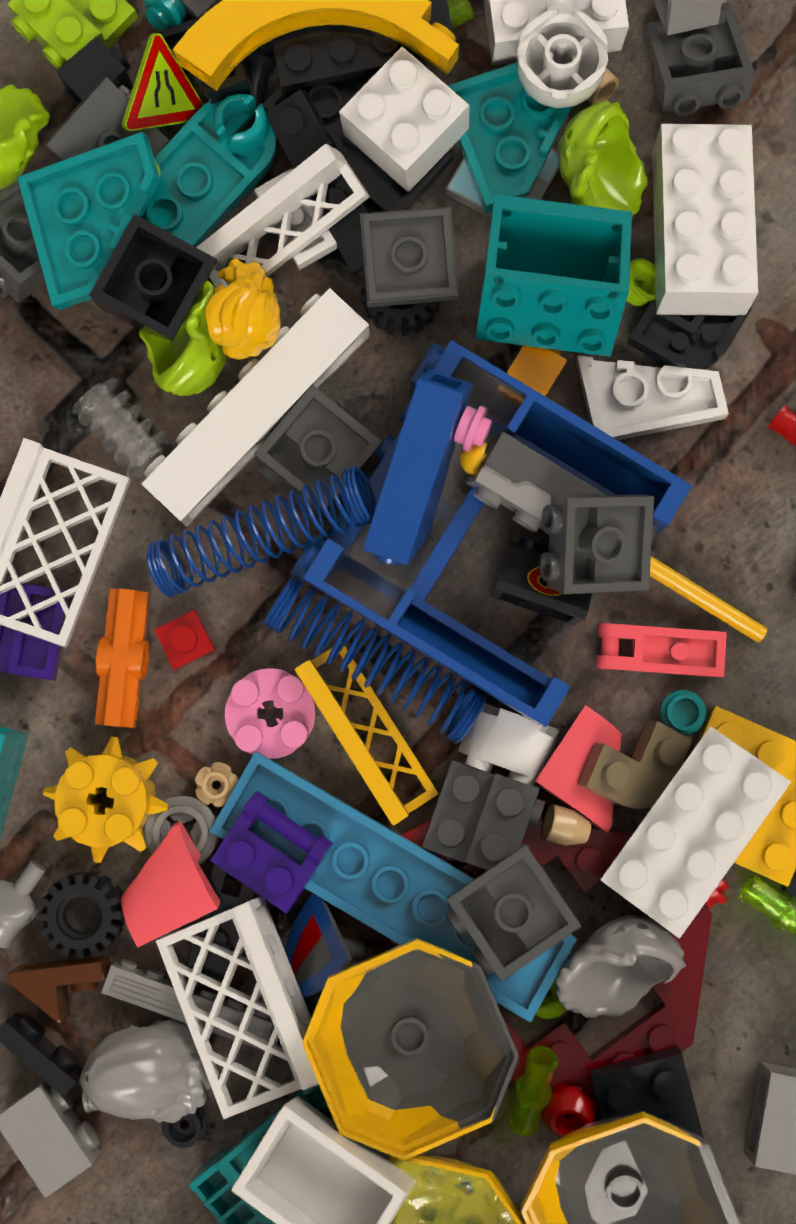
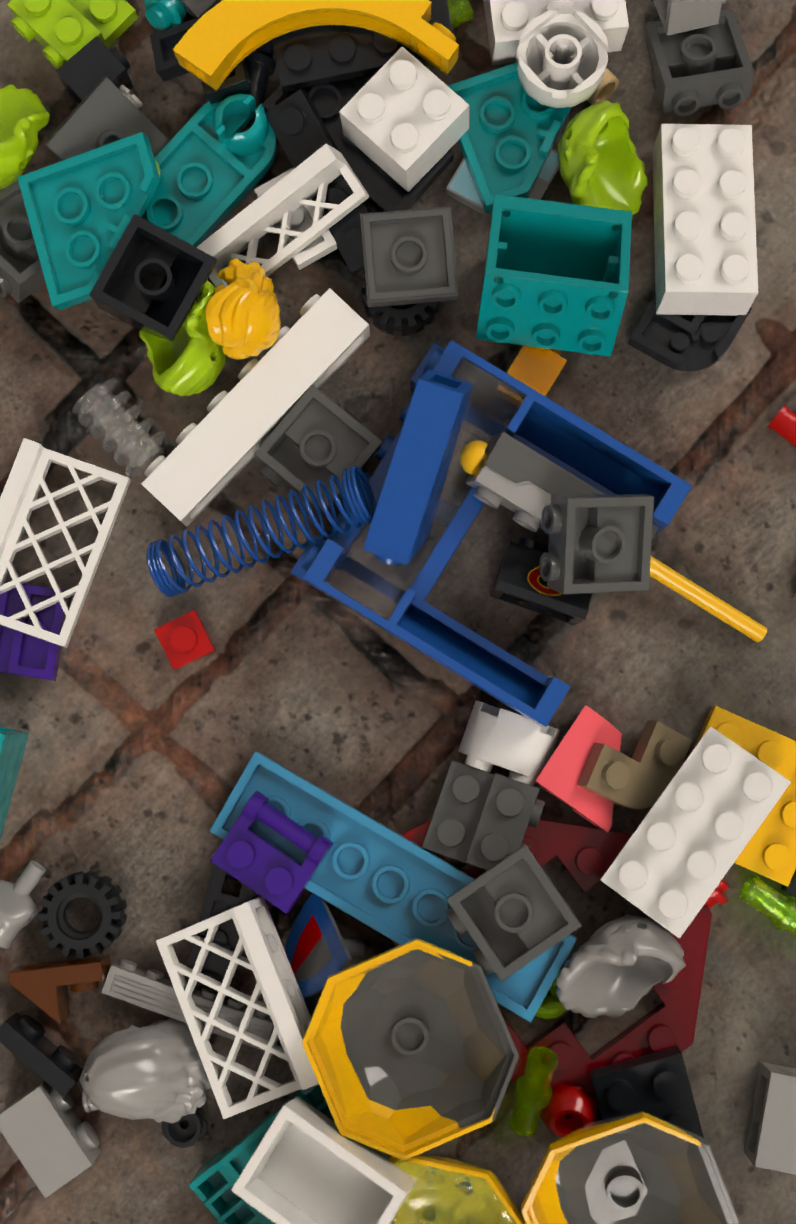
(81, 813): yellow brick -> none
(122, 658): orange piece -> none
(161, 90): piece -> none
(168, 889): coral slope -> none
(183, 809): light grey gear -> none
(205, 779): tan plate -> none
(253, 733): bright pink plate -> none
(354, 745): yellow fence -> none
(468, 705): blue piece -> none
(472, 428): bright pink plate -> none
(565, 826): tan hose -> none
(641, 282): lime tile -> none
(646, 400): white wing -> none
(663, 650): coral plate -> none
(683, 711): teal plate -> none

